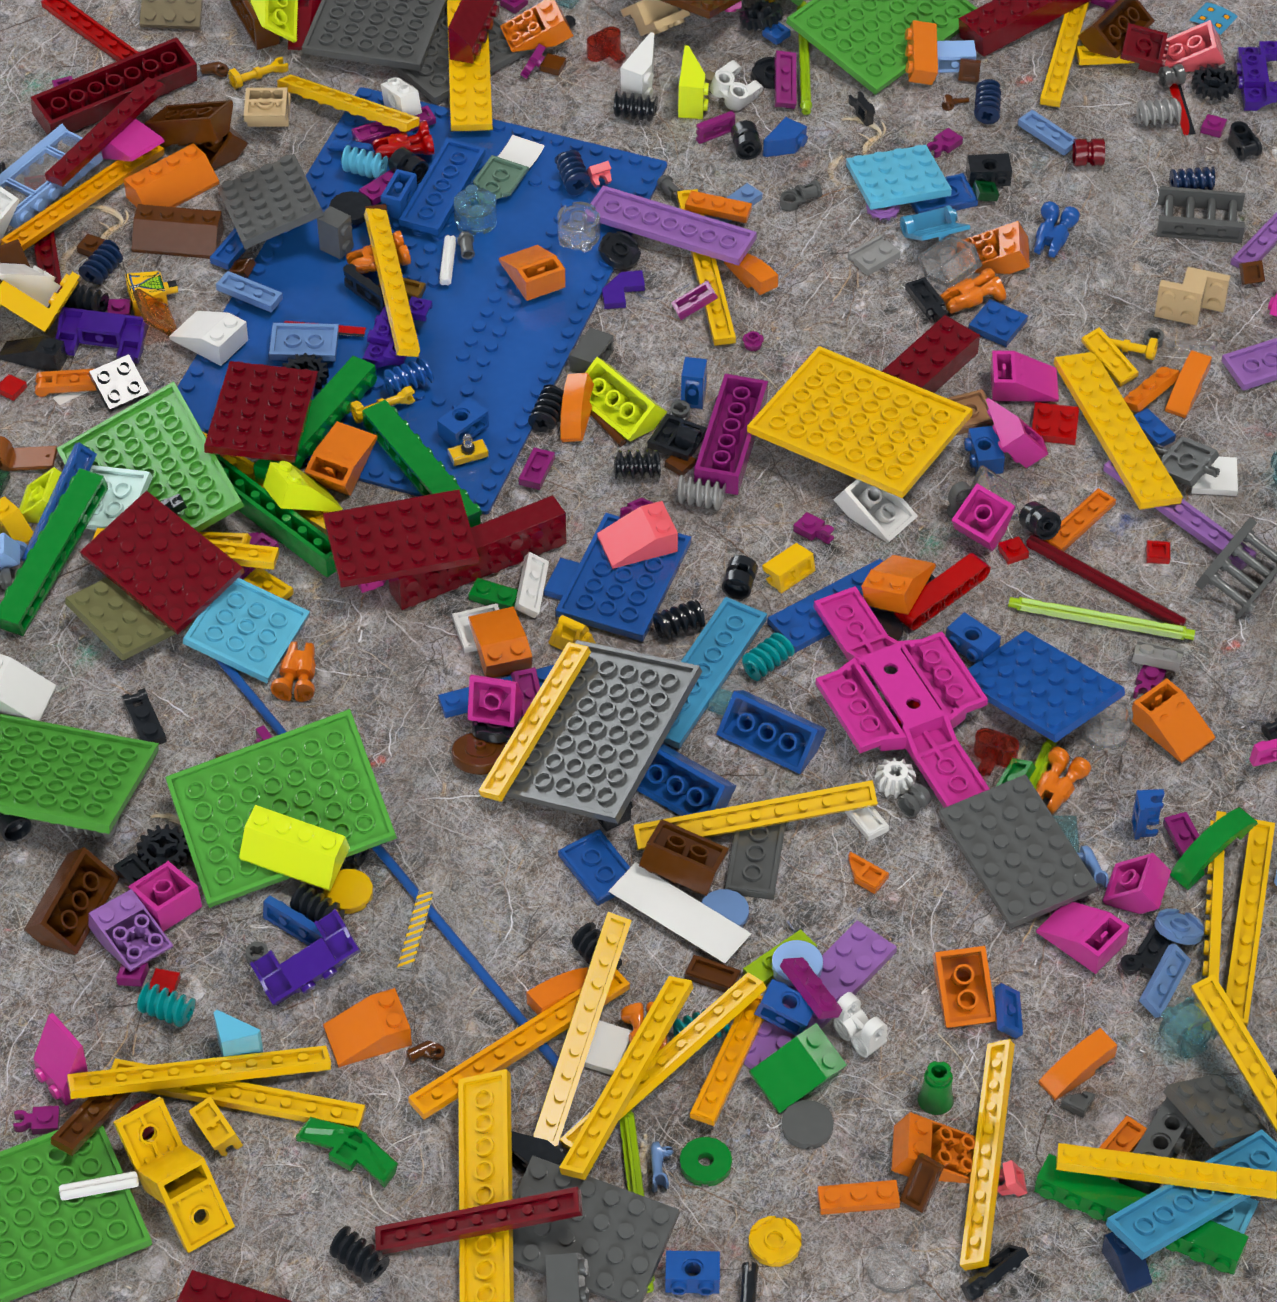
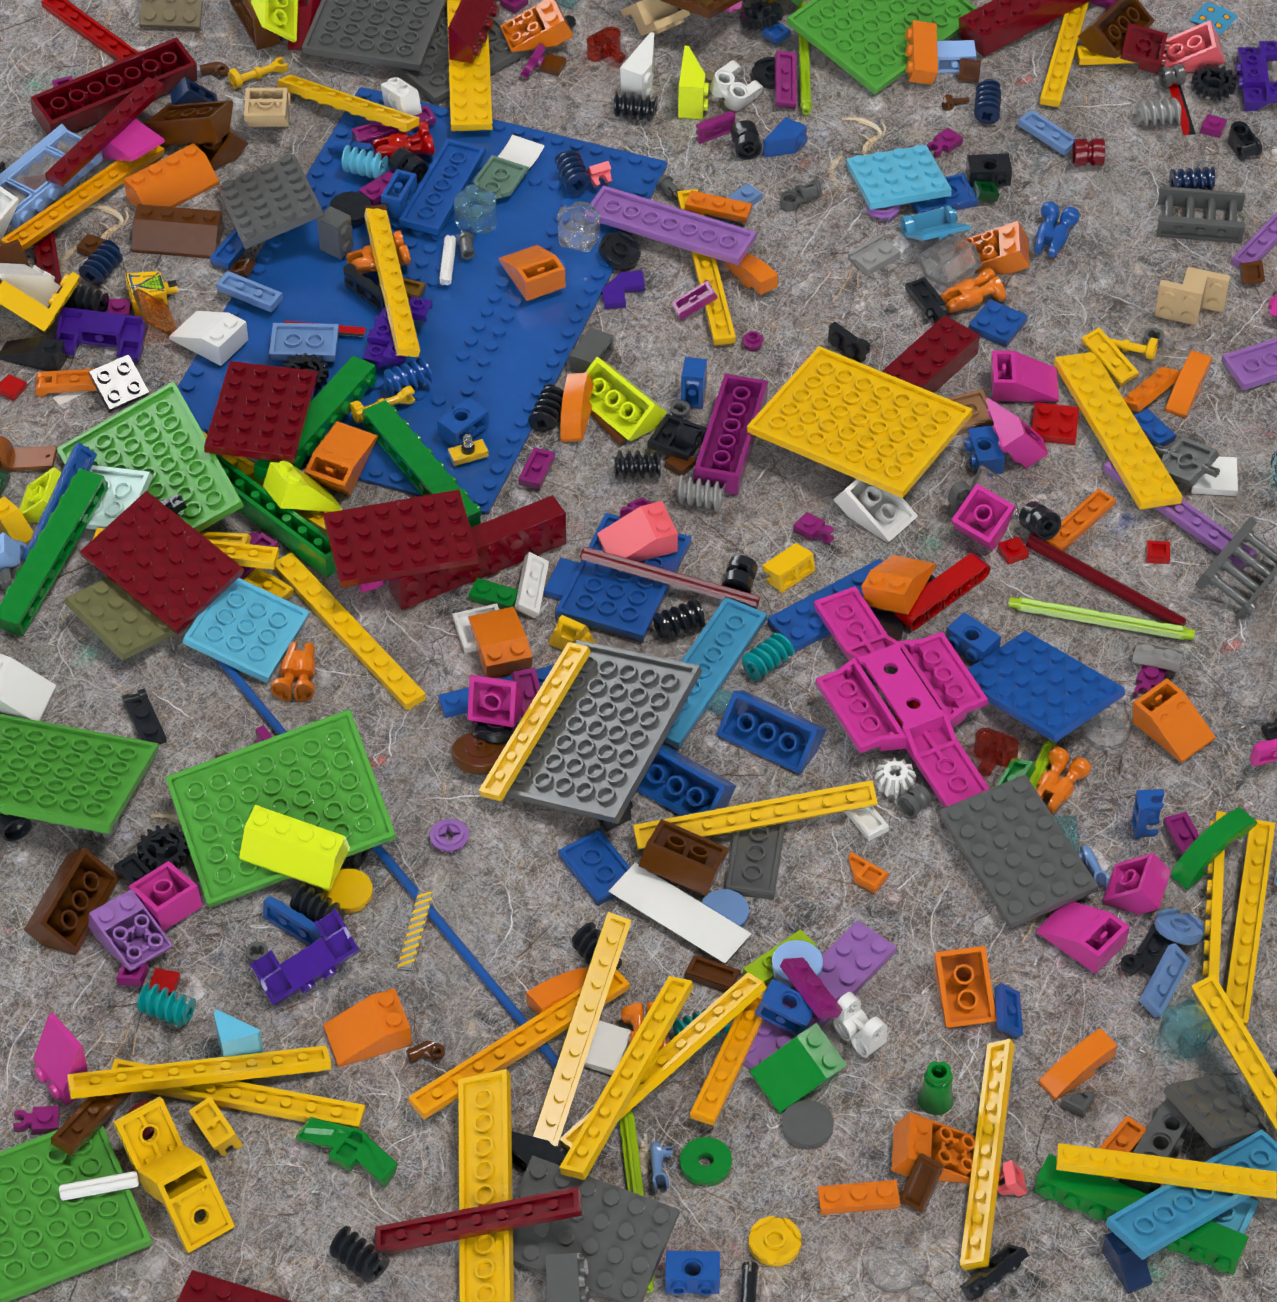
(190, 92): none -> dark blue slope
(349, 631): none -> yellow plate
(457, 829): none -> medium lavender gear
(668, 577): none -> axle
(848, 342): none -> black hinge
(864, 110): black plate -> none

